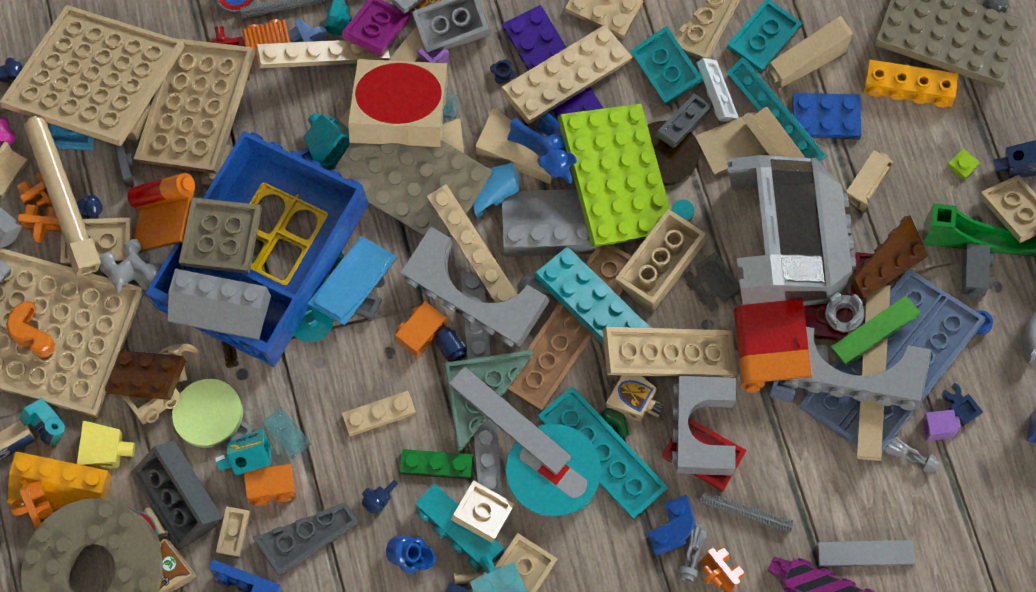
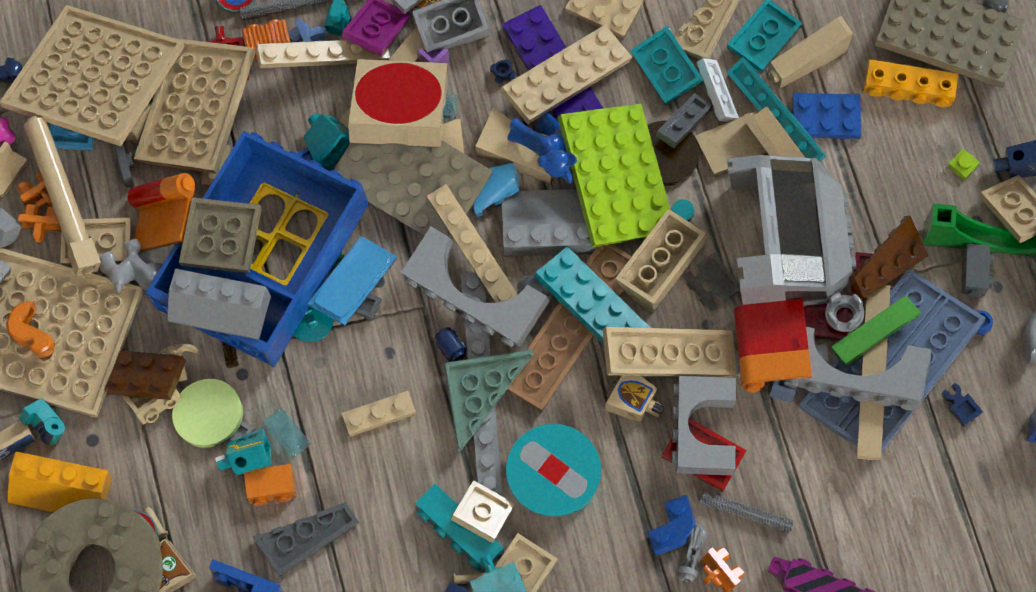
(28, 504): orange hips -> none
(90, 207): dark blue piece -> none
(102, 446): light yellow torso -> none
(176, 494): dark grey slope -> none
(233, 532): tan plate -> none
(377, 499): dark blue piece -> none
(410, 553): blue head -> none
(420, 329): orange brick -> none
(436, 464): green plate -> none
(510, 421): light grey tile -> none
(617, 419): dark green arm -> none
(622, 471): teal plate -> none
(866, 553): light grey tile -> none
(868, 180): tan window -> none
(899, 448): light grey piece -> none
(940, 425): medium lavender brick -> none

